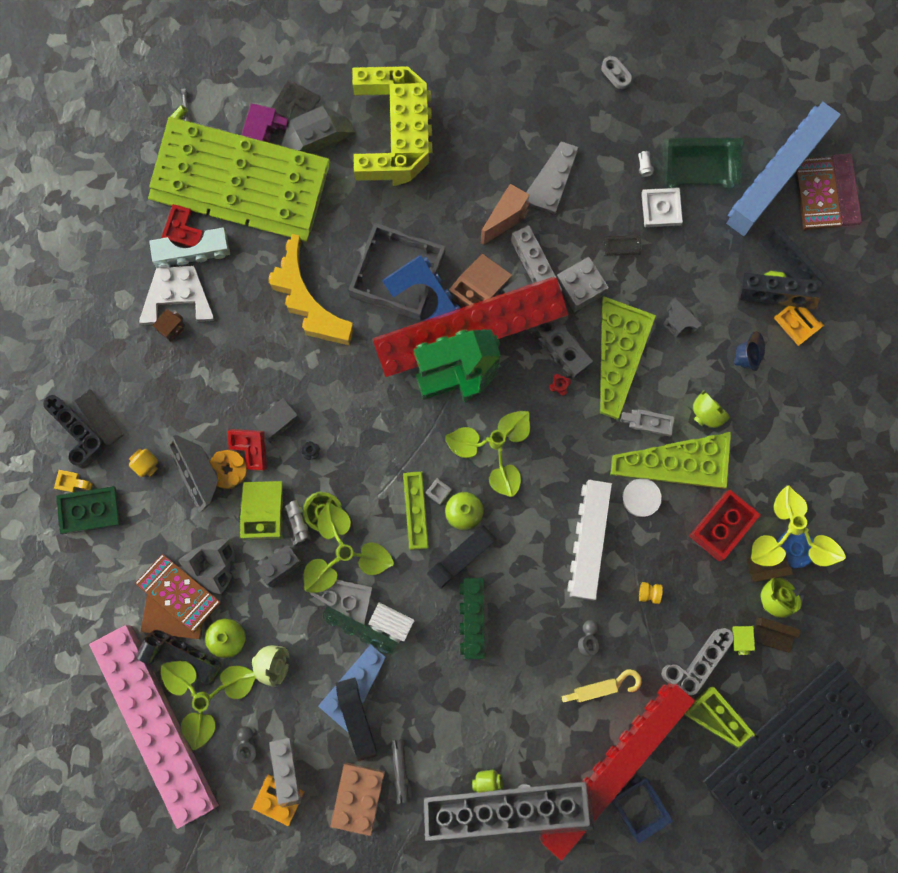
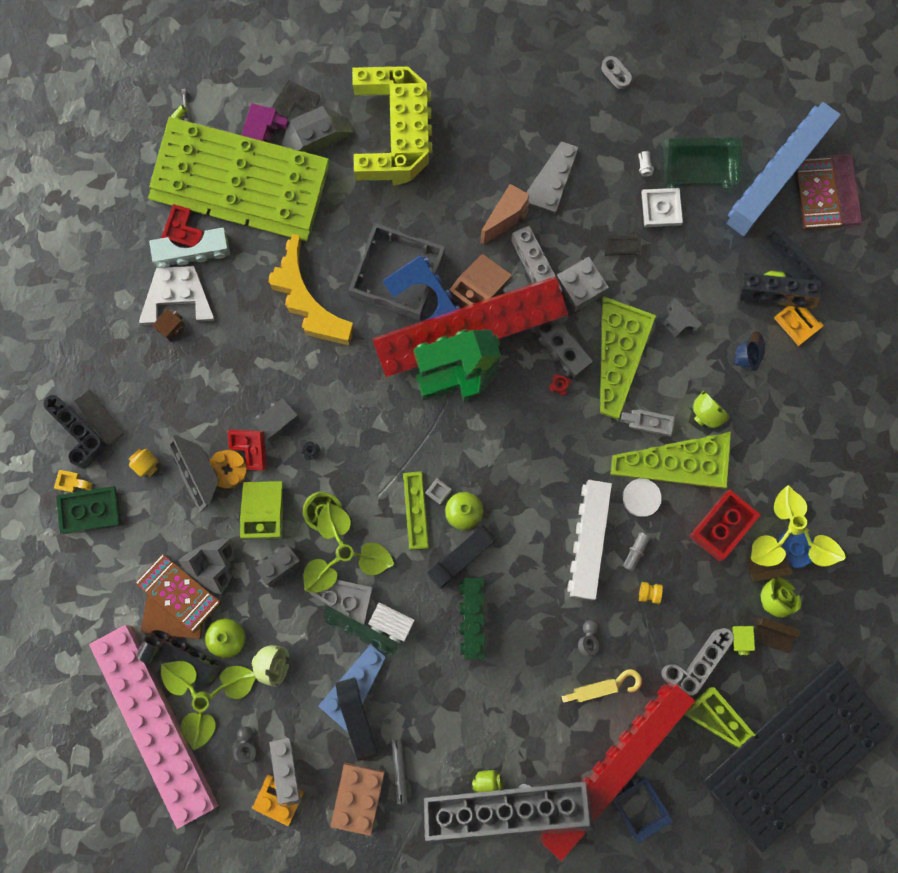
(295, 523): light grey plate -> none
(515, 427): lime plant -> none
(636, 551): none -> light grey axle

